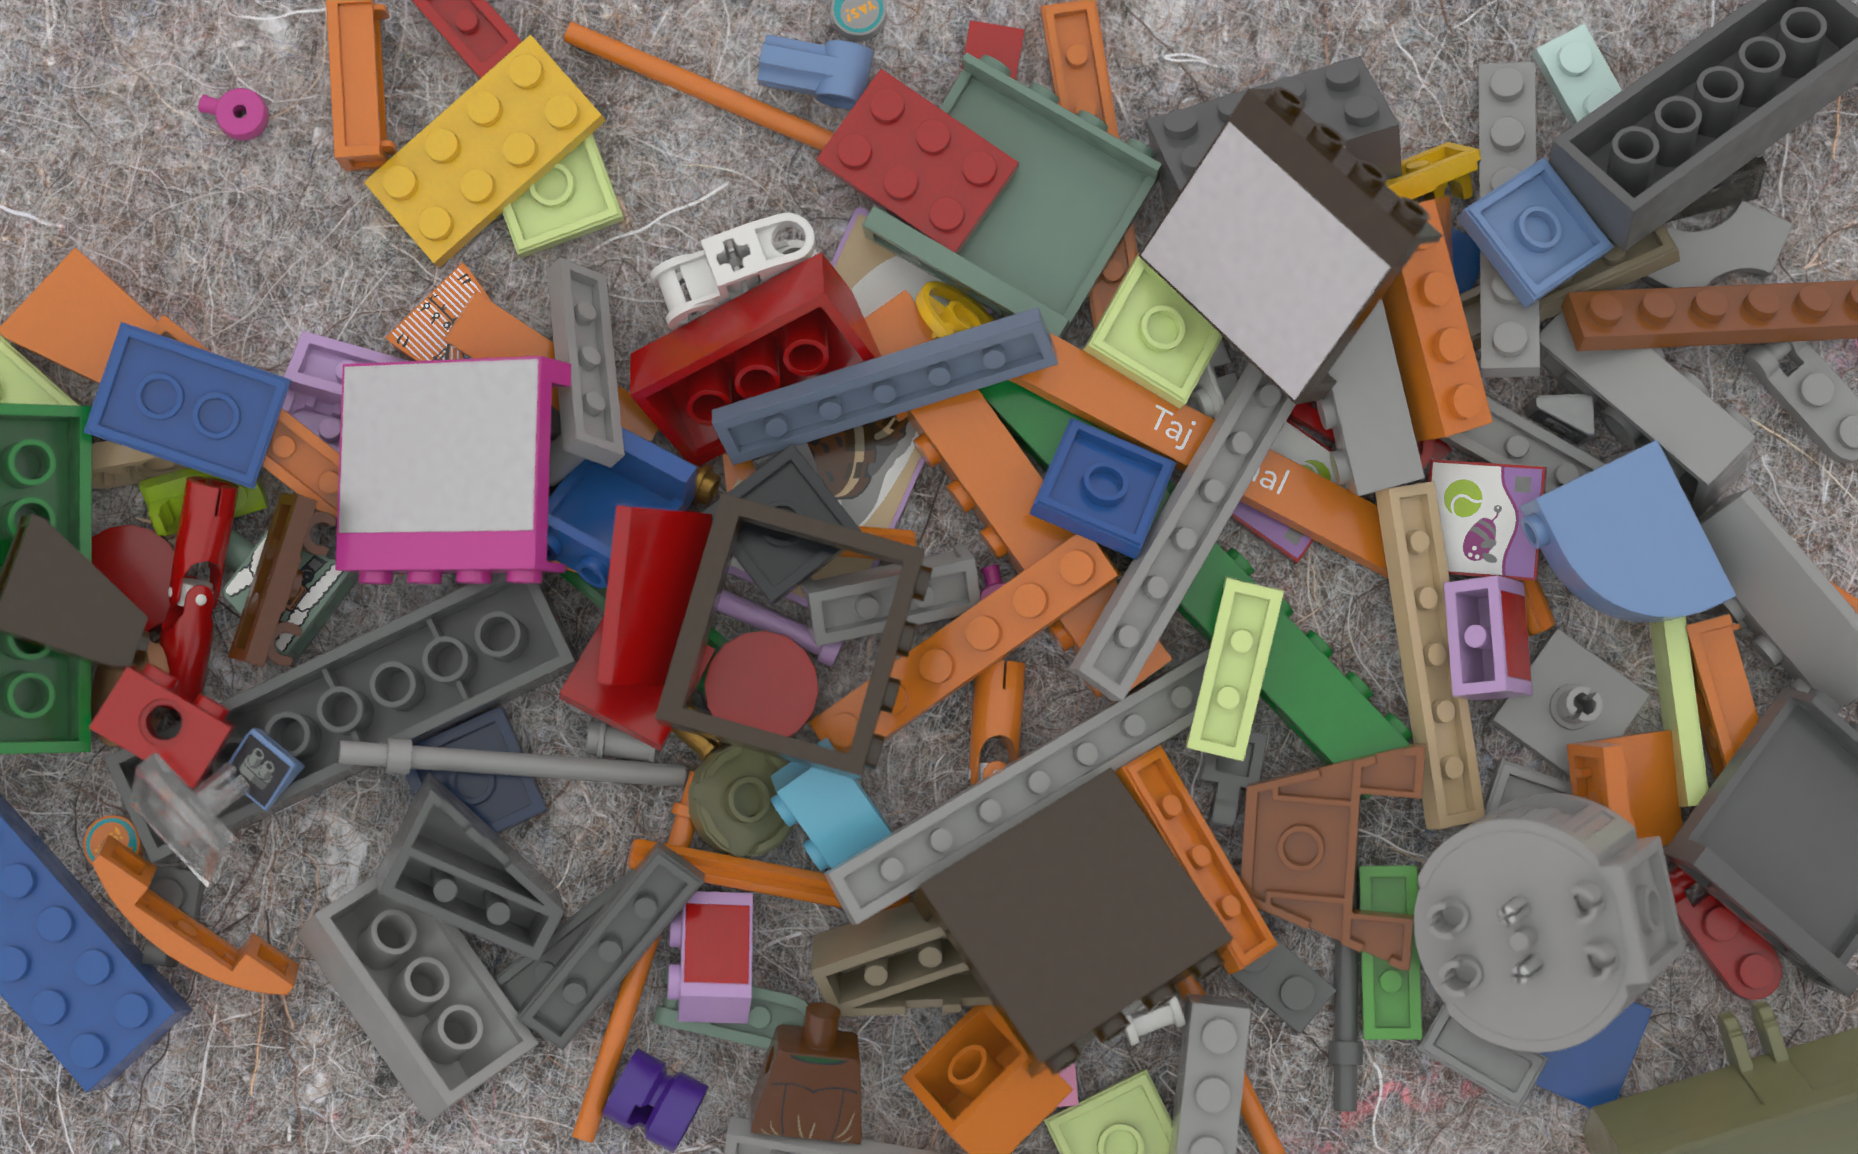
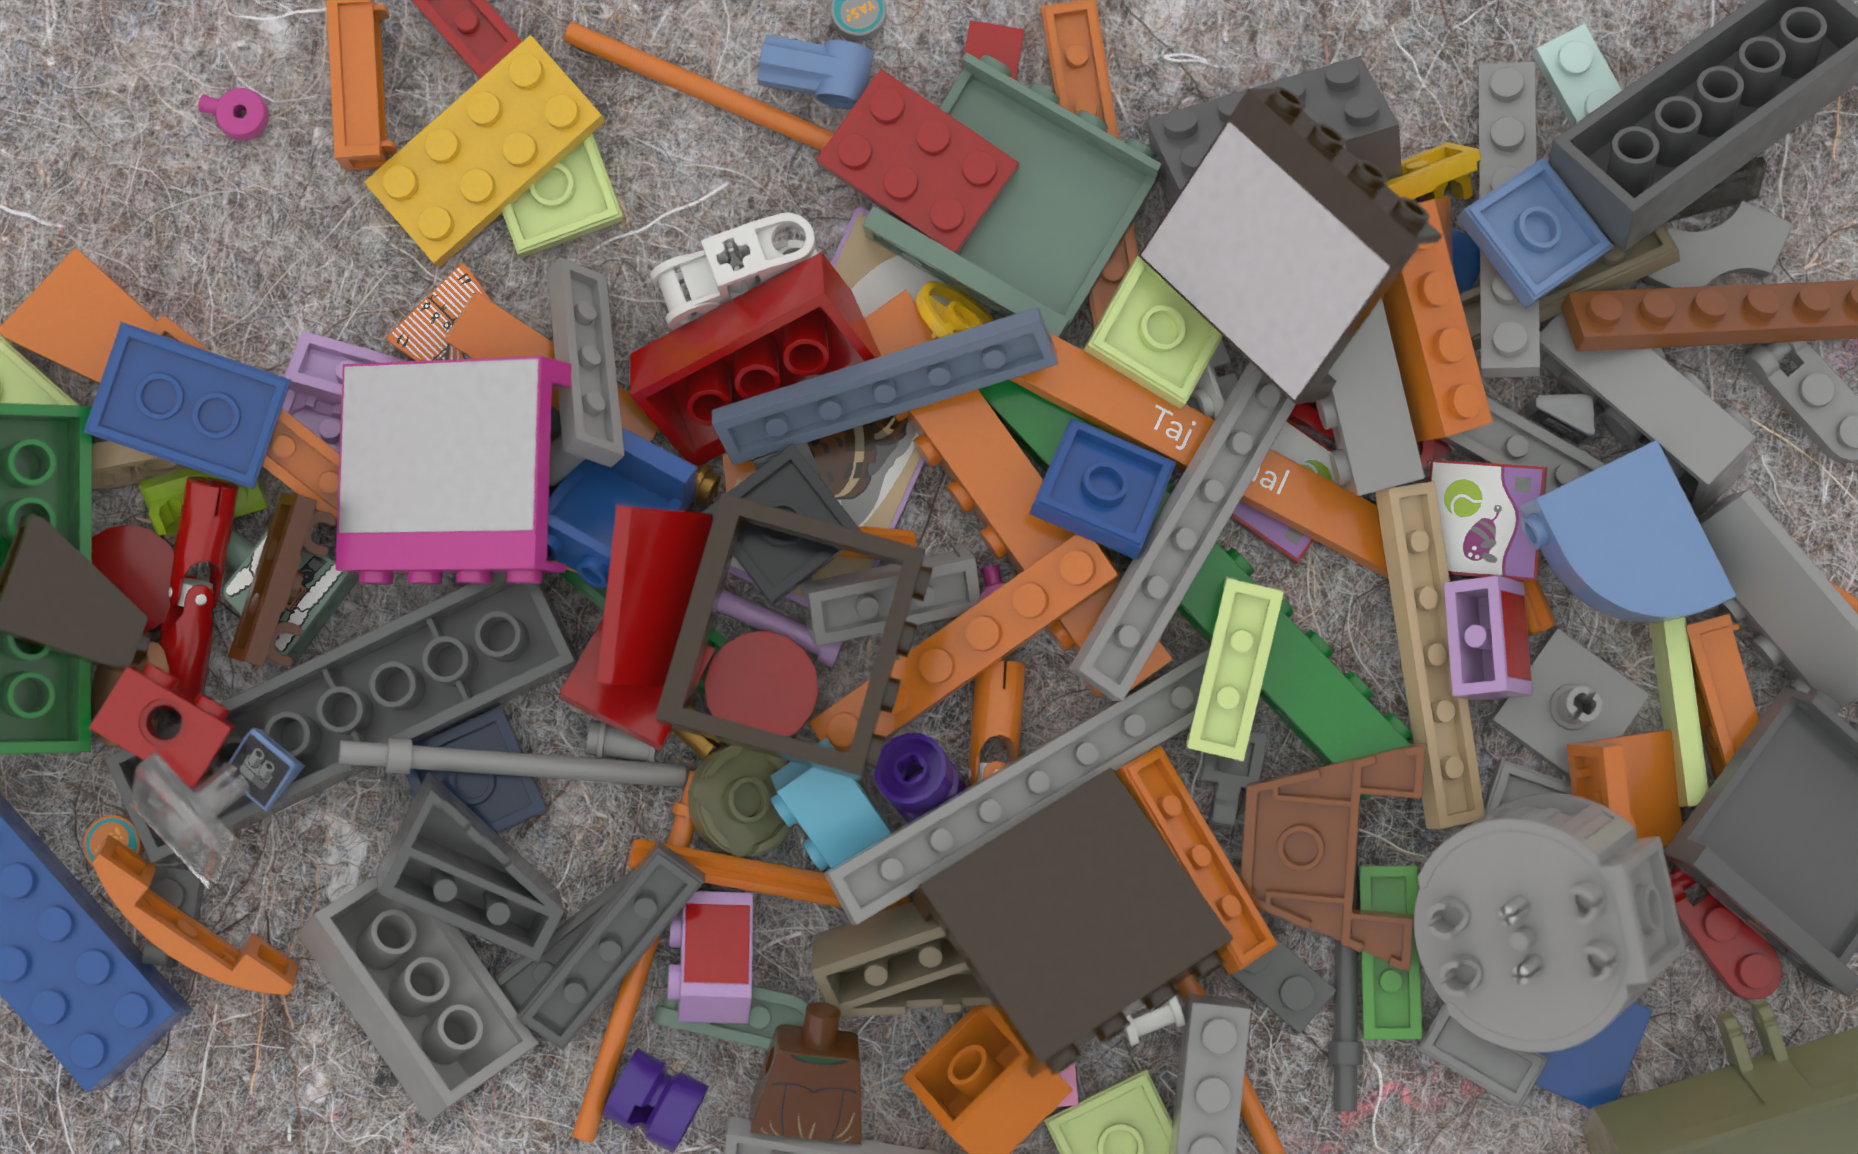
(916, 775): none -> dark purple wheel

